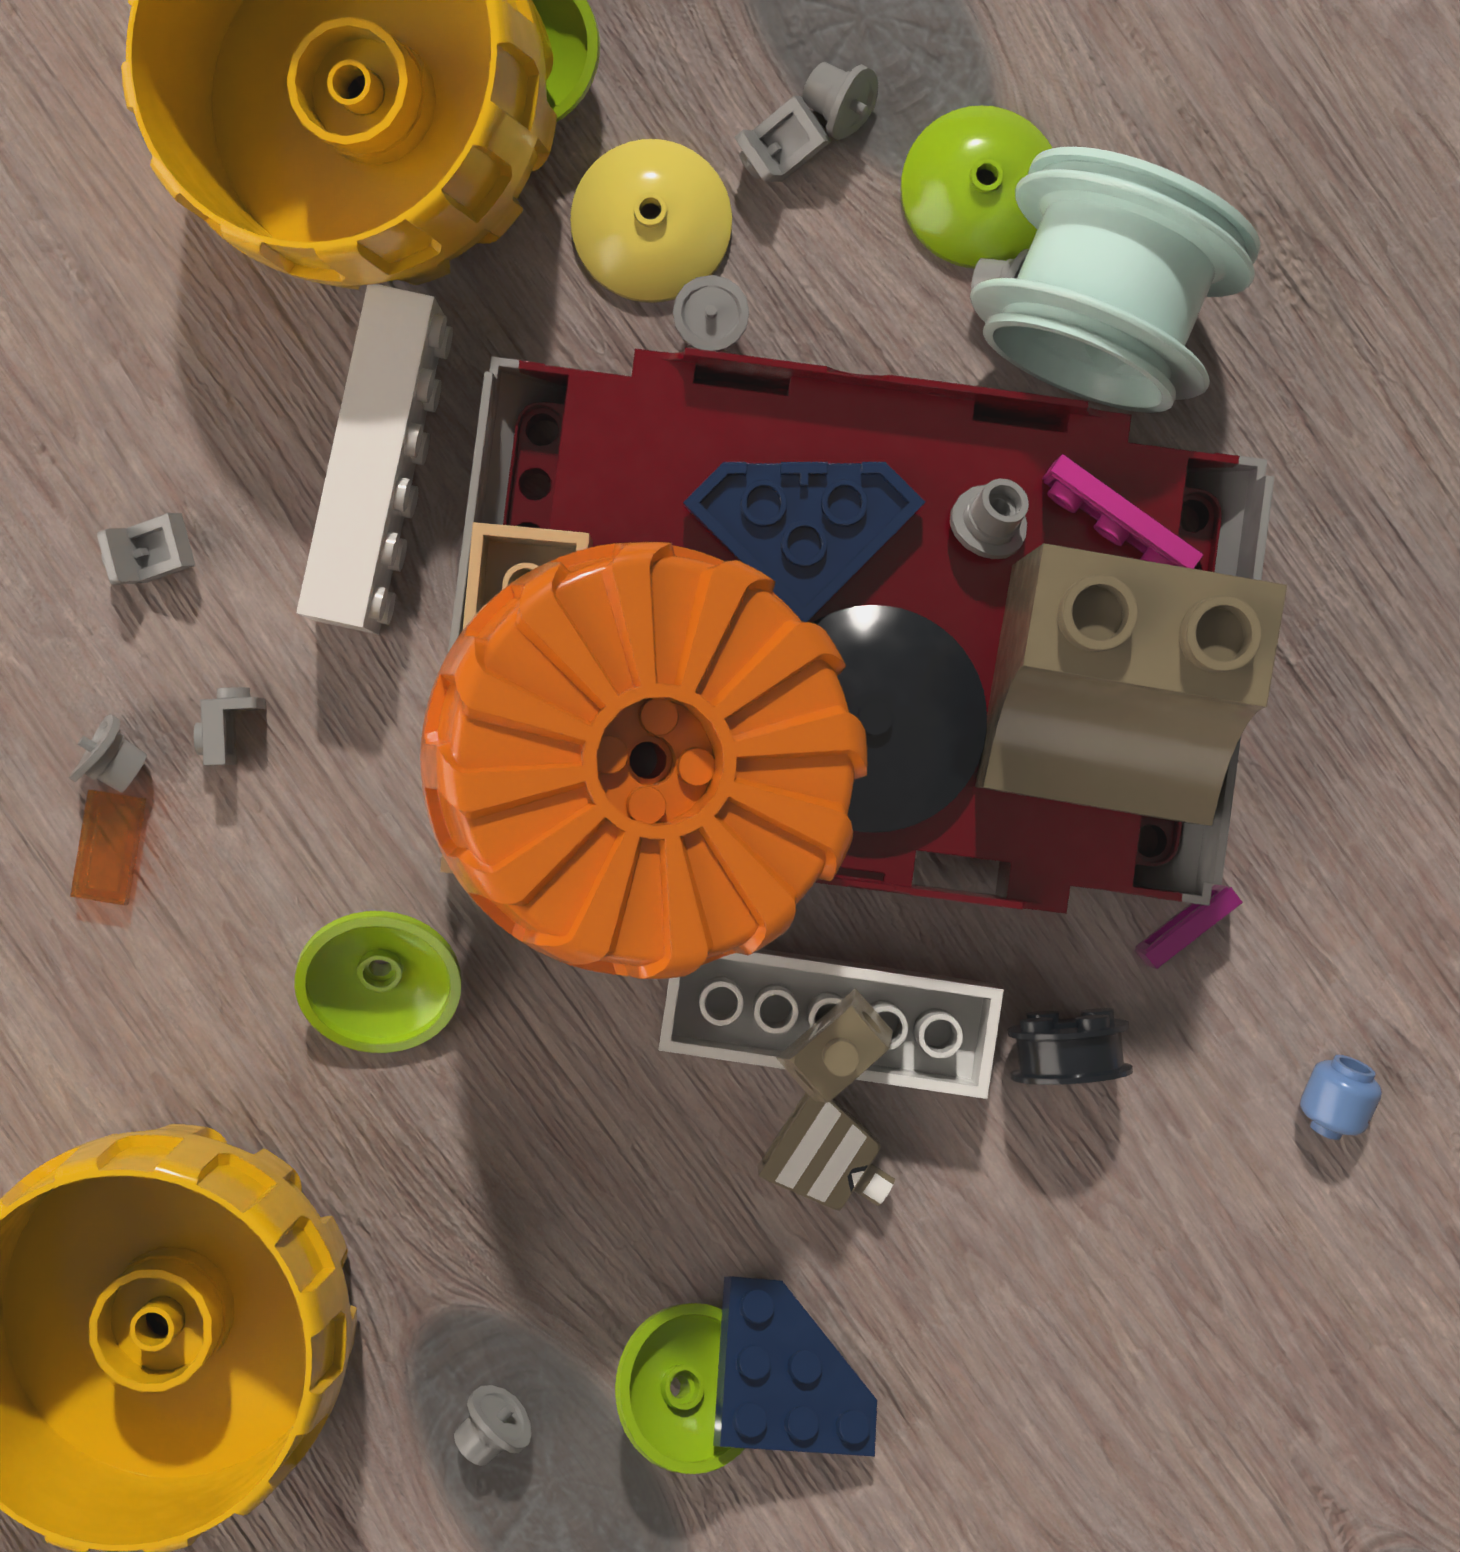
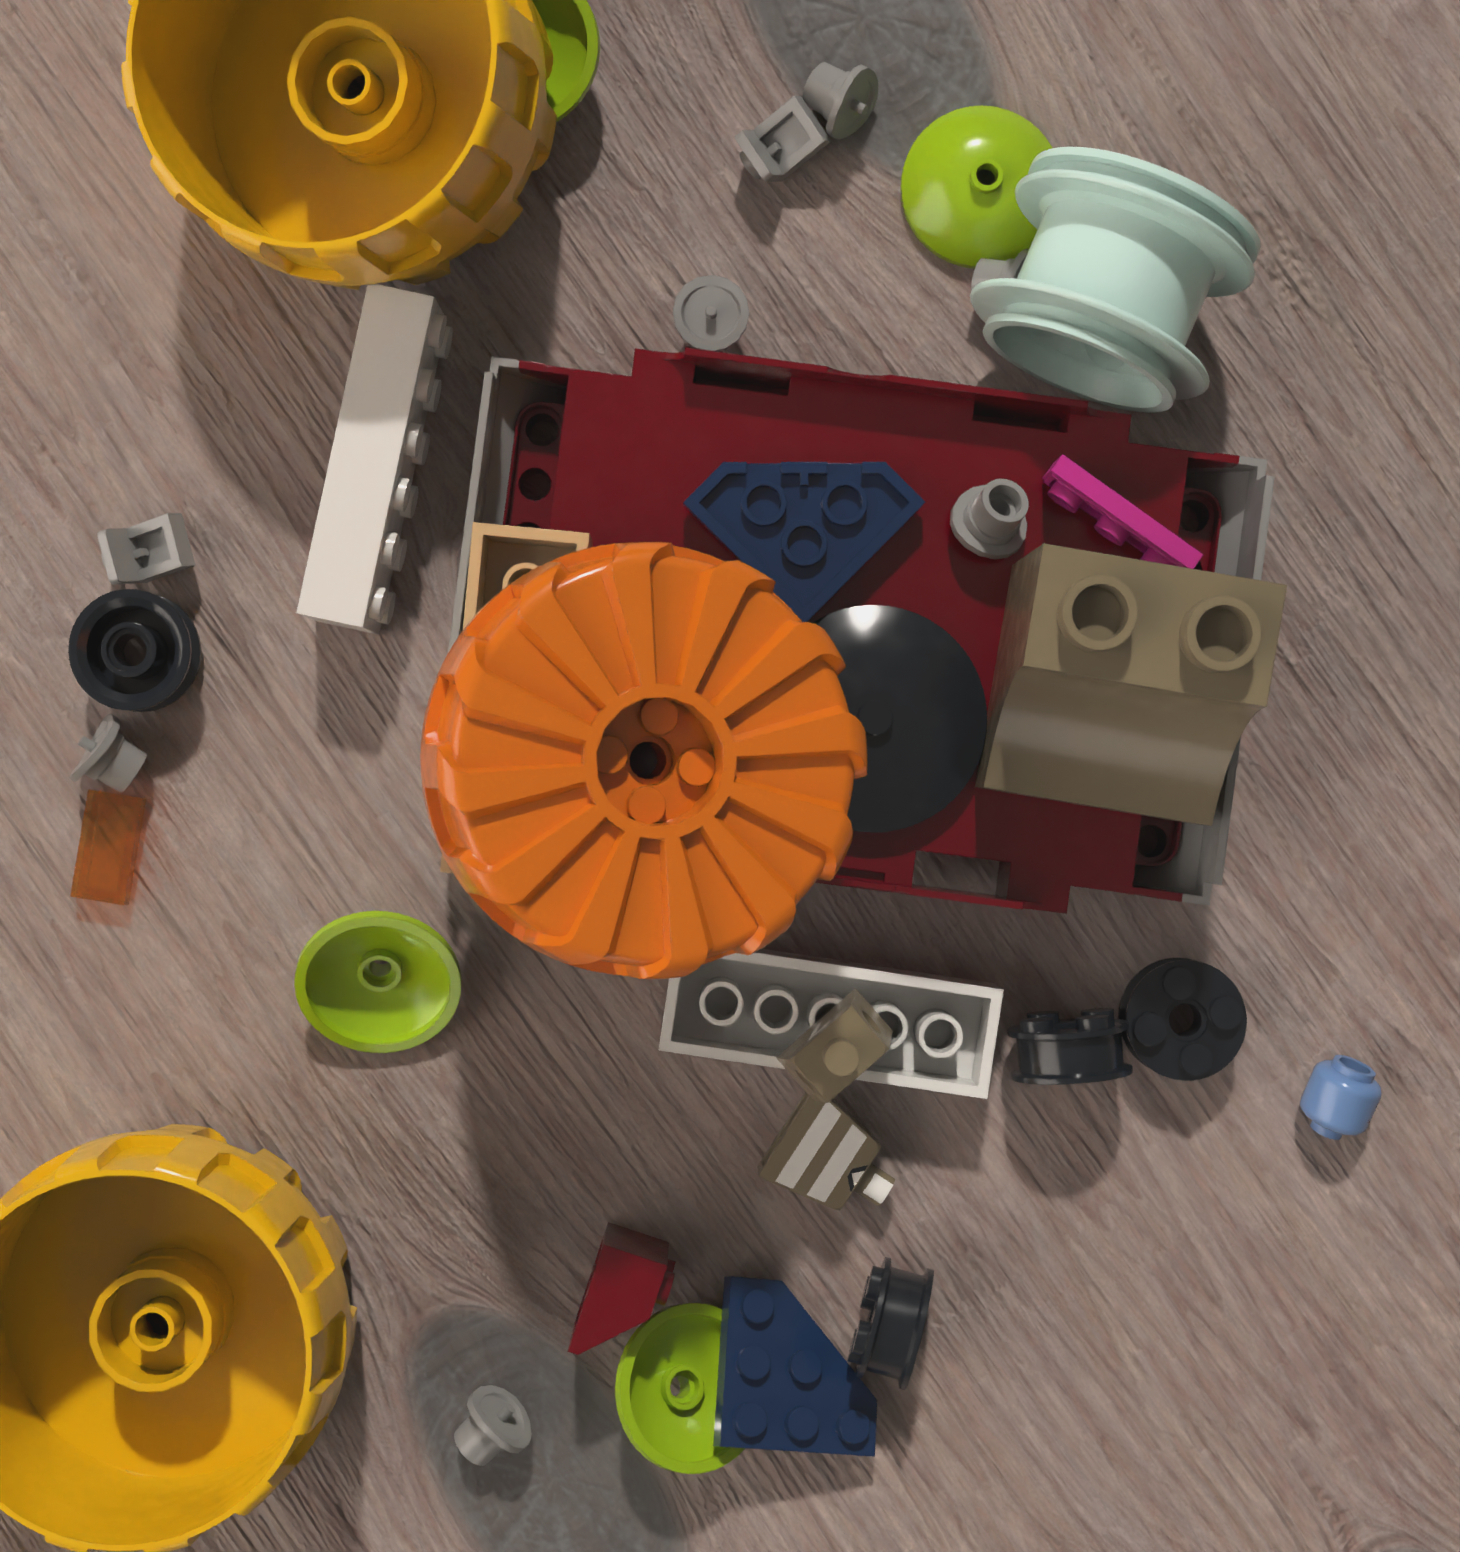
(99, 646): none -> black wheel
(216, 732): light grey bracket -> none
(622, 1287): none -> dark red slope
(650, 256): light yellow dish -> none
(895, 1322): none -> black wheel
(1186, 927): magenta tile -> none
(1216, 1027): none -> black wheel

